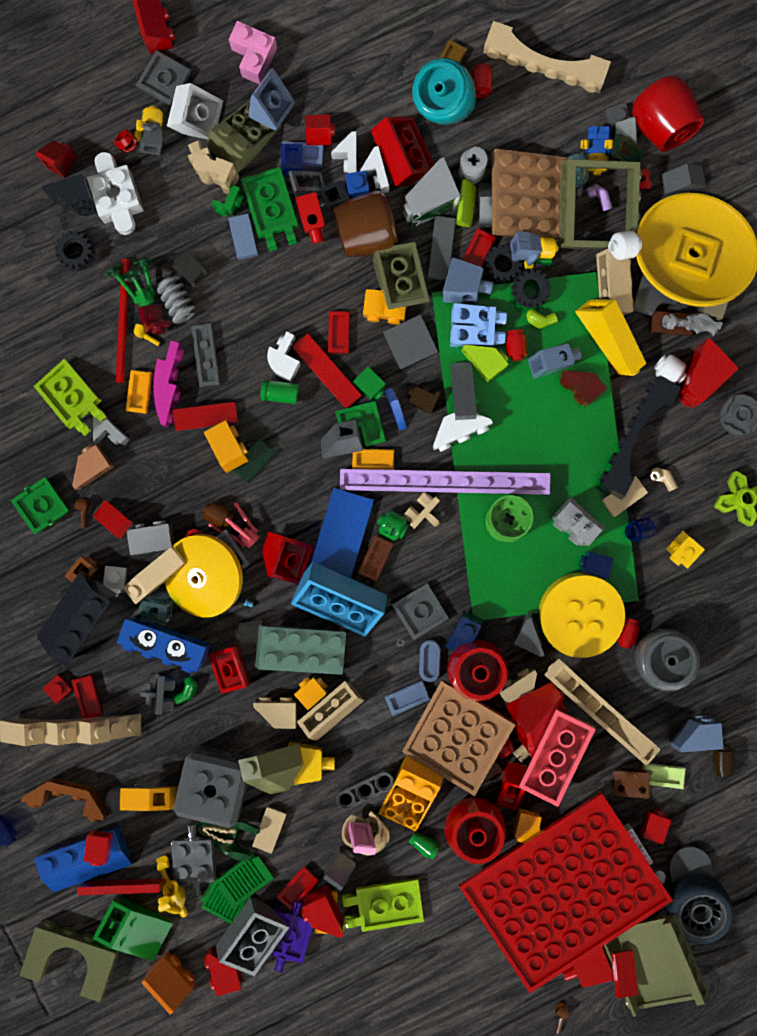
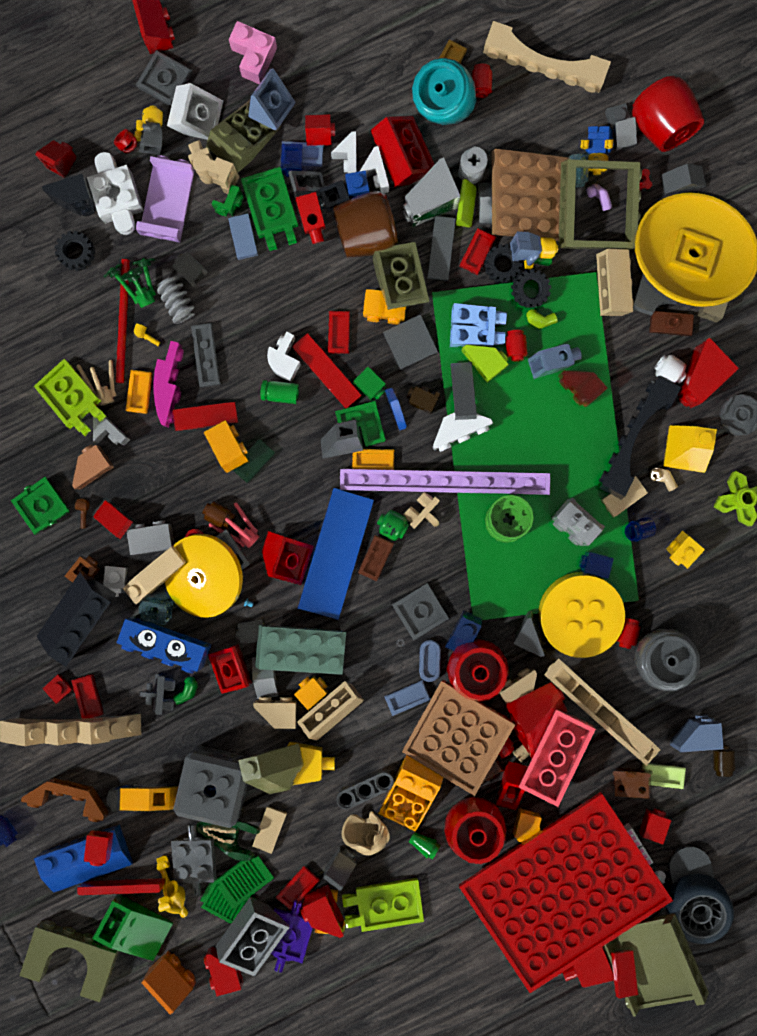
(103, 393): none -> tan plant
(153, 319): dark red bracket -> none
(166, 199): none -> lavender panel
(264, 681): none -> light grey slope
(339, 599): dark azure slope -> none
(361, 838): bright pink tile -> none
(465, 283): sand blue torso -> none
(562, 1011): reddish brown hand -> none
(612, 335): yellow slope -> none
(625, 245): white head -> none
(626, 150): clear green tile -> none
(689, 447): none -> yellow slope
(696, 322): light grey piece -> none

